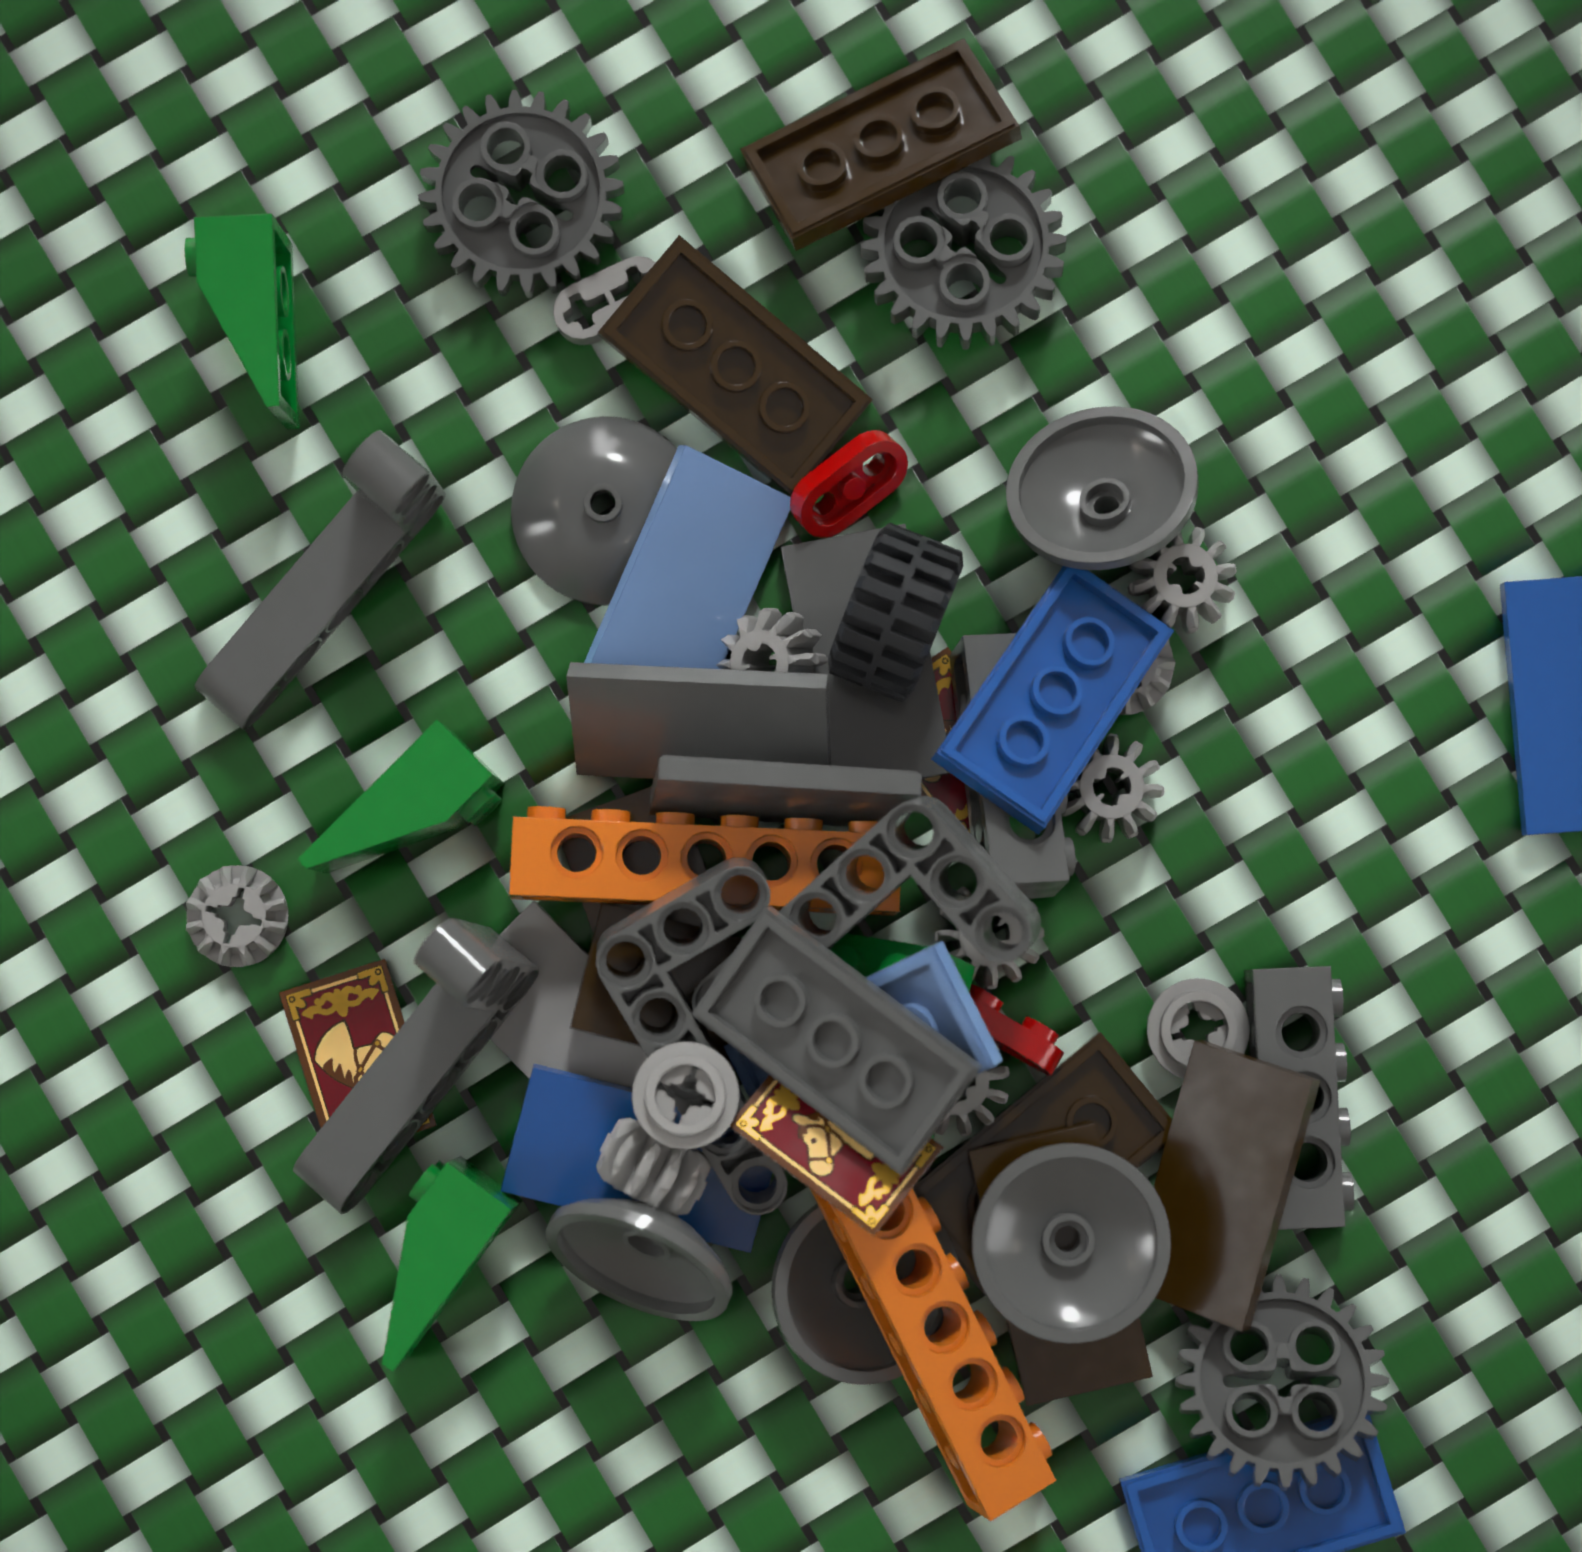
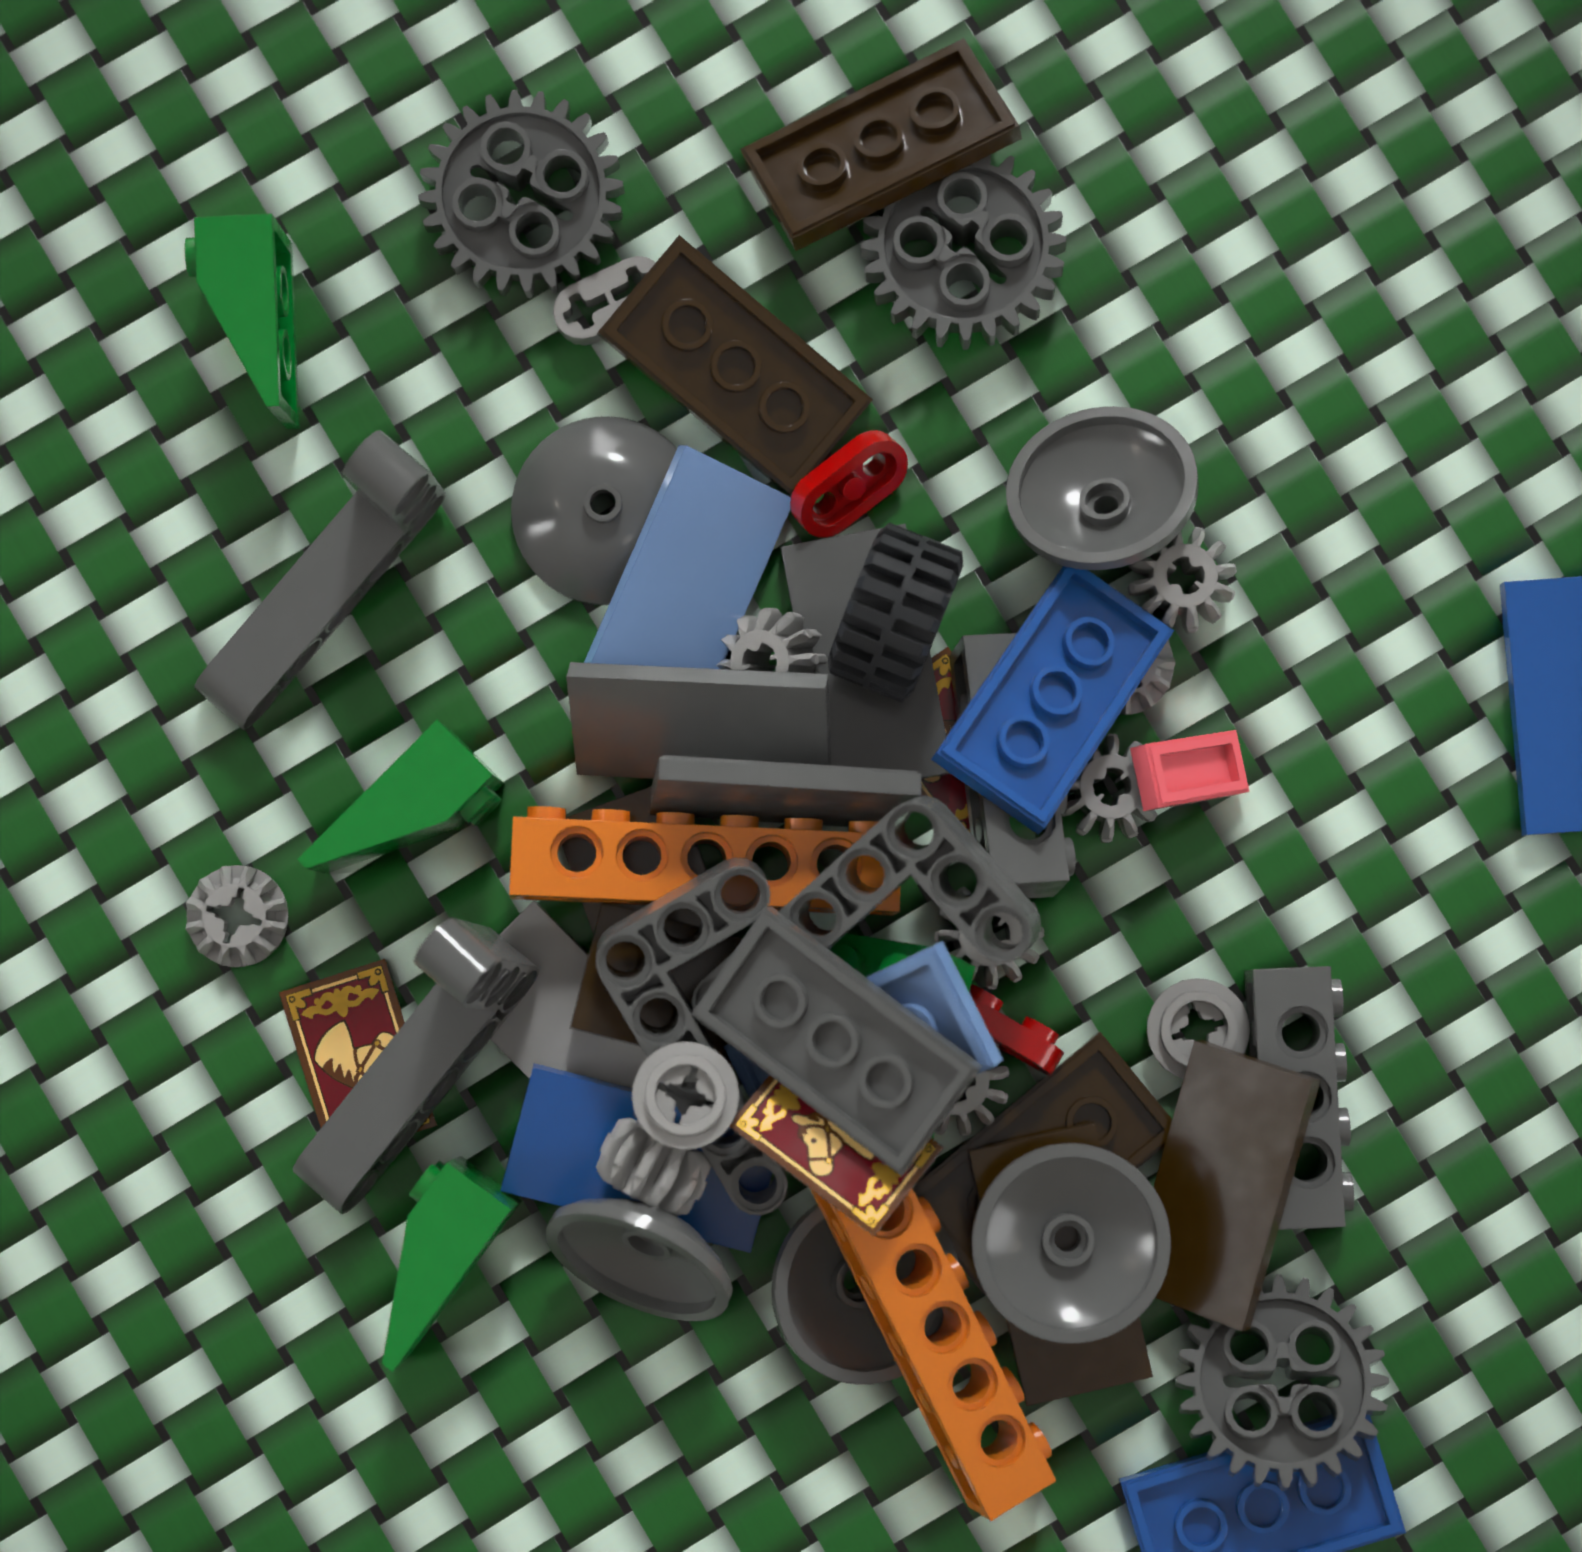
(1189, 770): none -> coral tile

